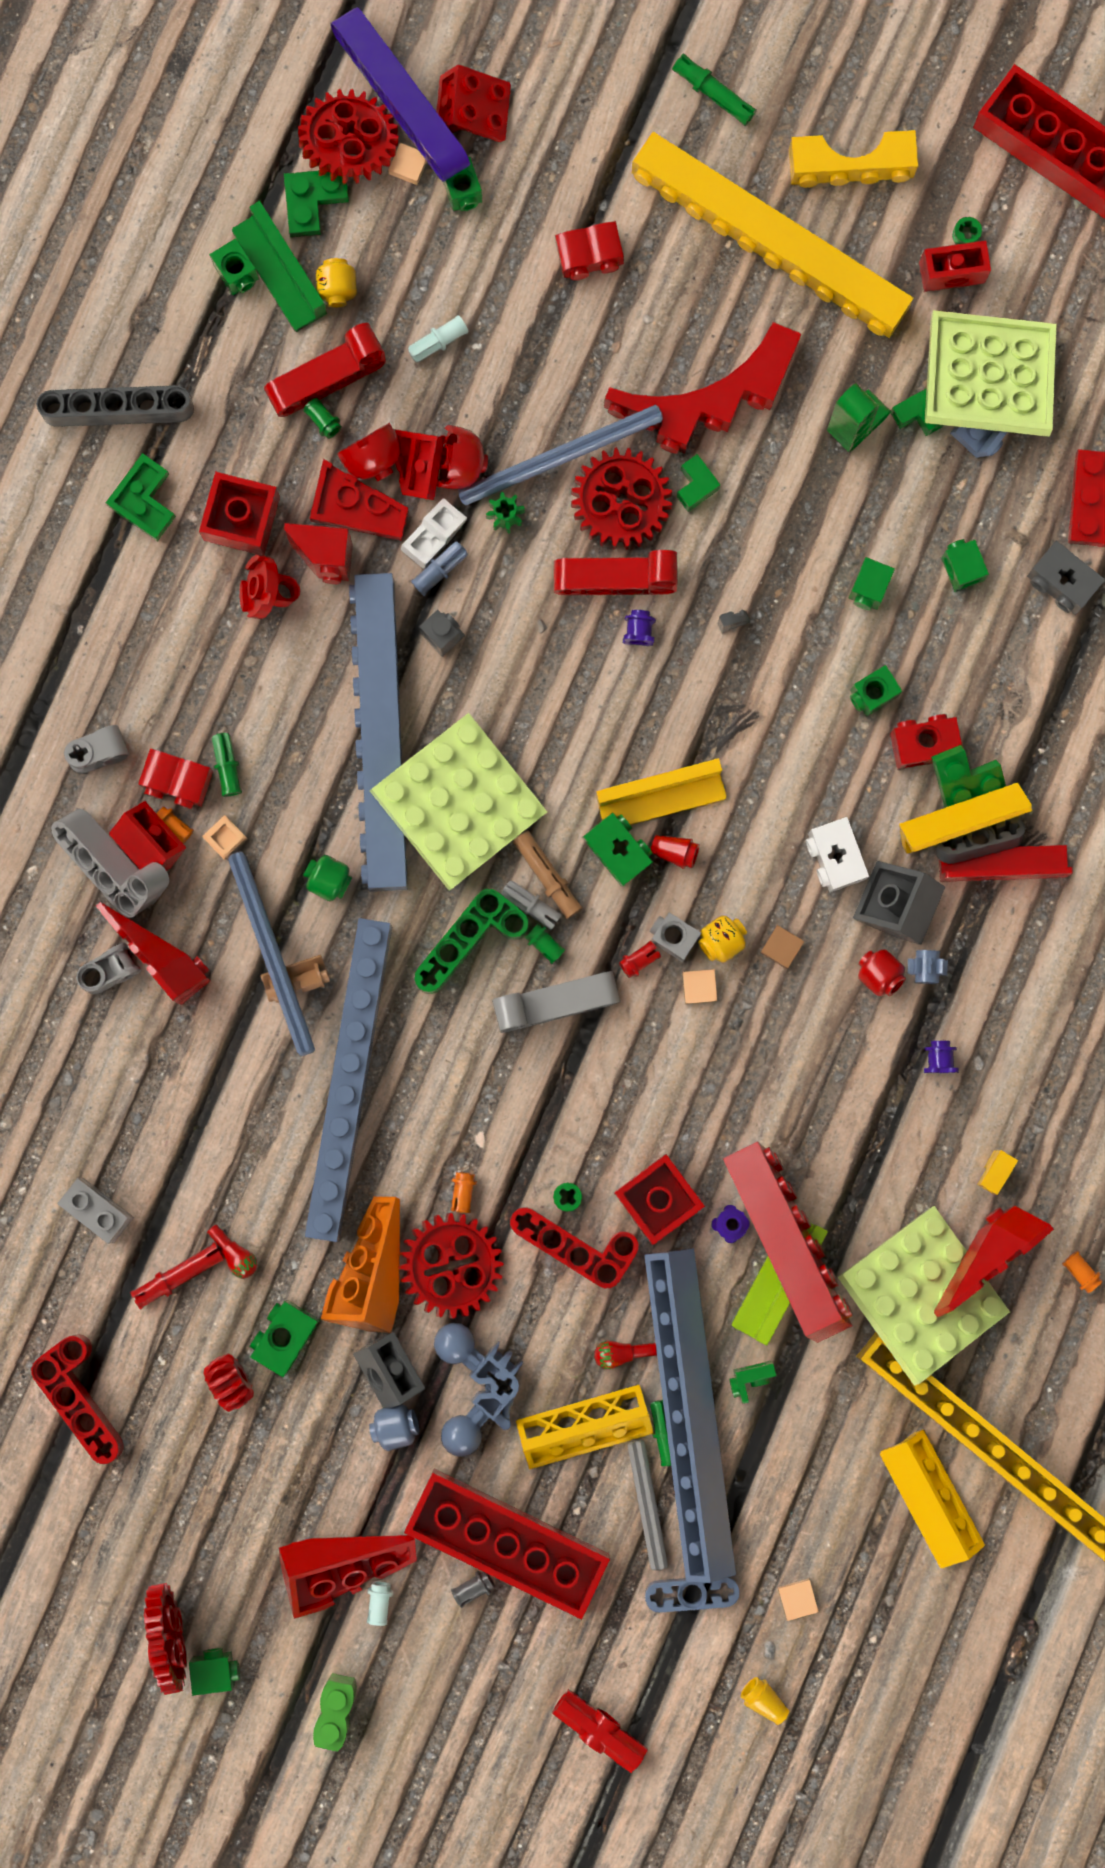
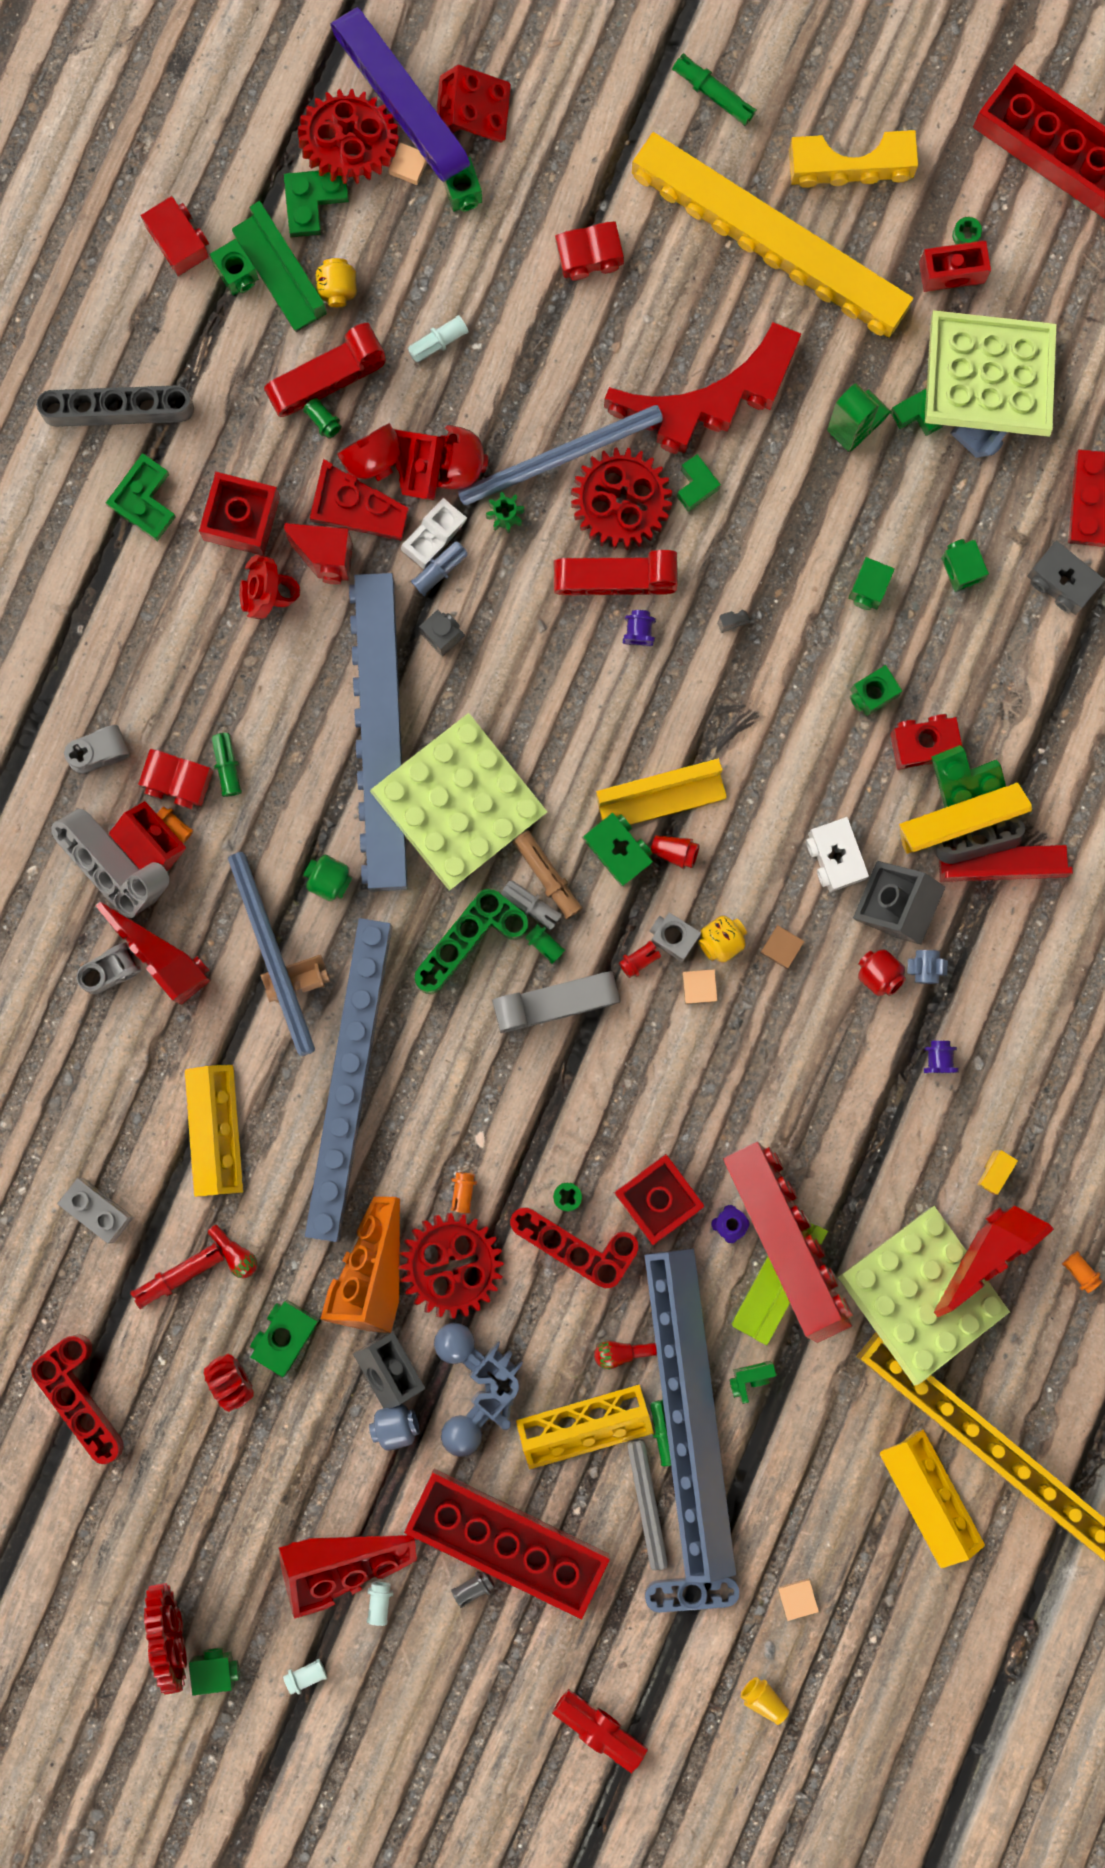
(175, 236): none -> red brick
(213, 1130): none -> yellow panel
(224, 837): light nougat tile -> none
(304, 1677): none -> light aqua pin
(335, 1706): bright green brick -> none

